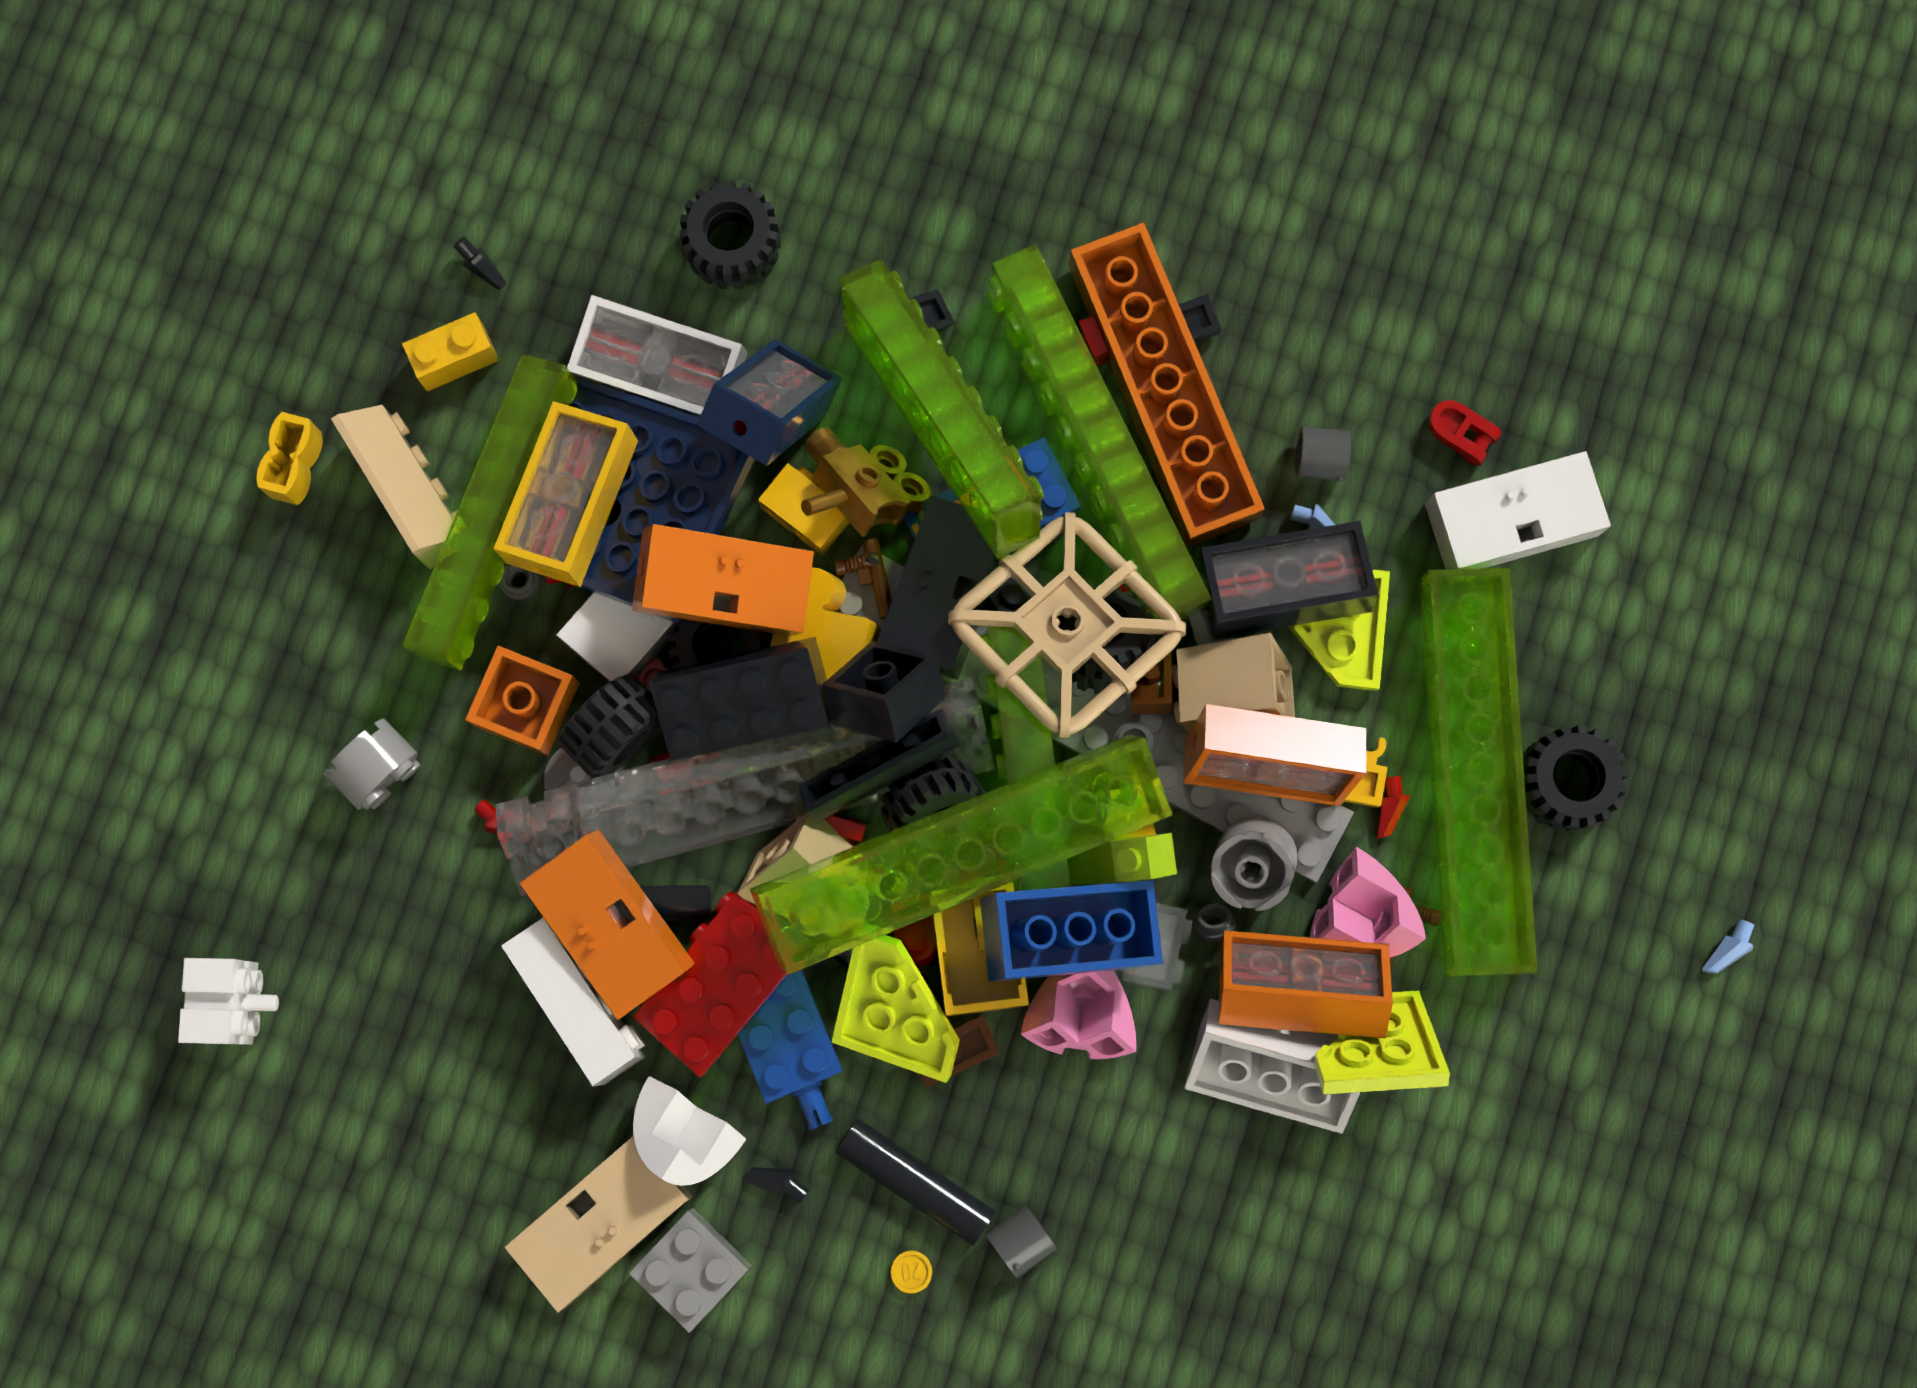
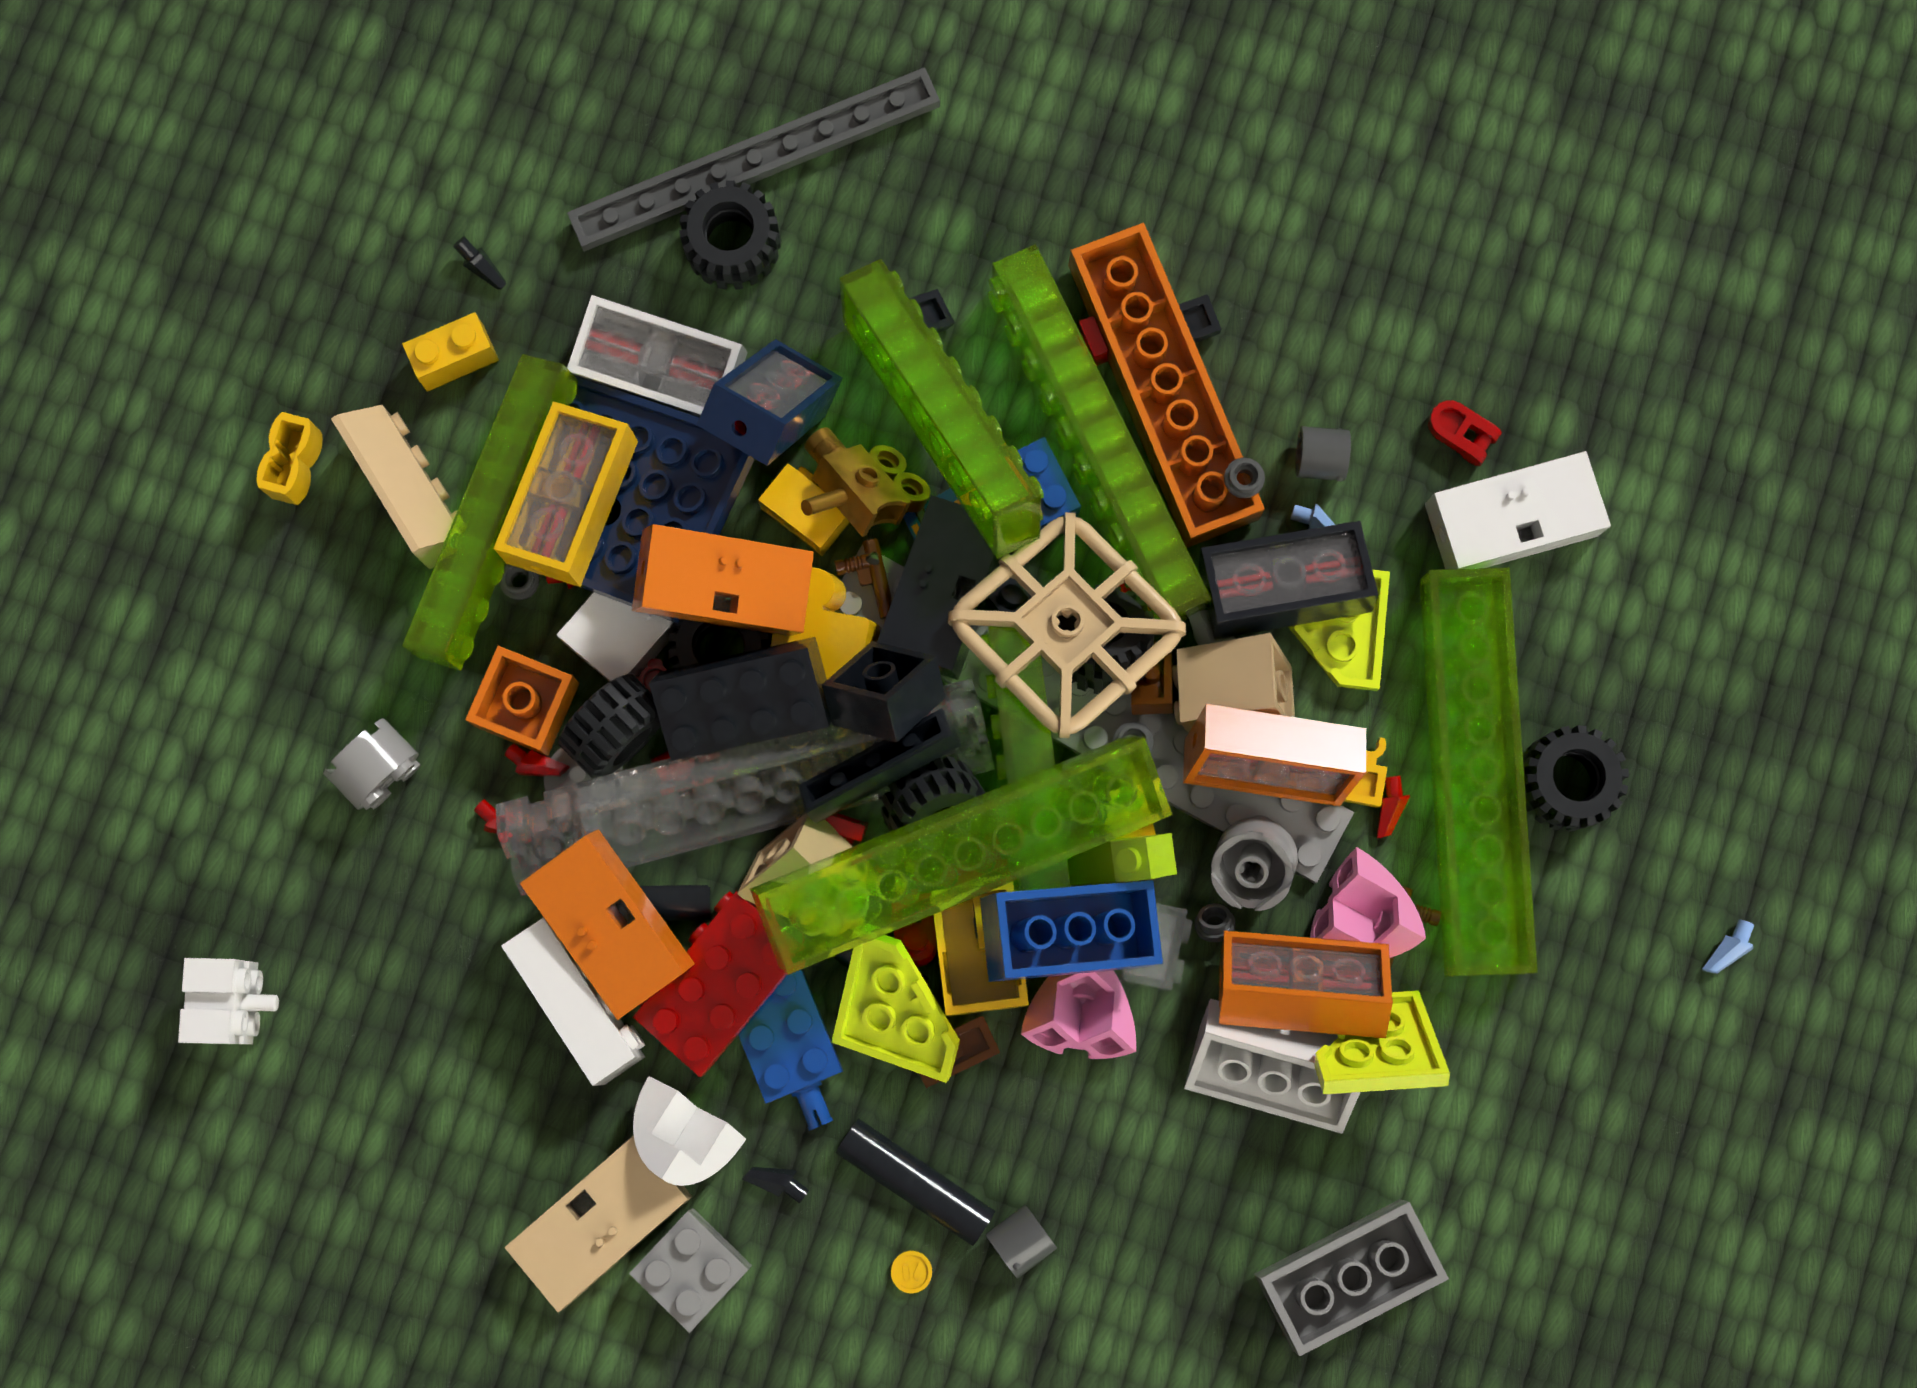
(534, 763): none -> red bar
(755, 158): none -> dark grey plate
(1247, 466): none -> dark grey plate
(1351, 1276): none -> light grey brick

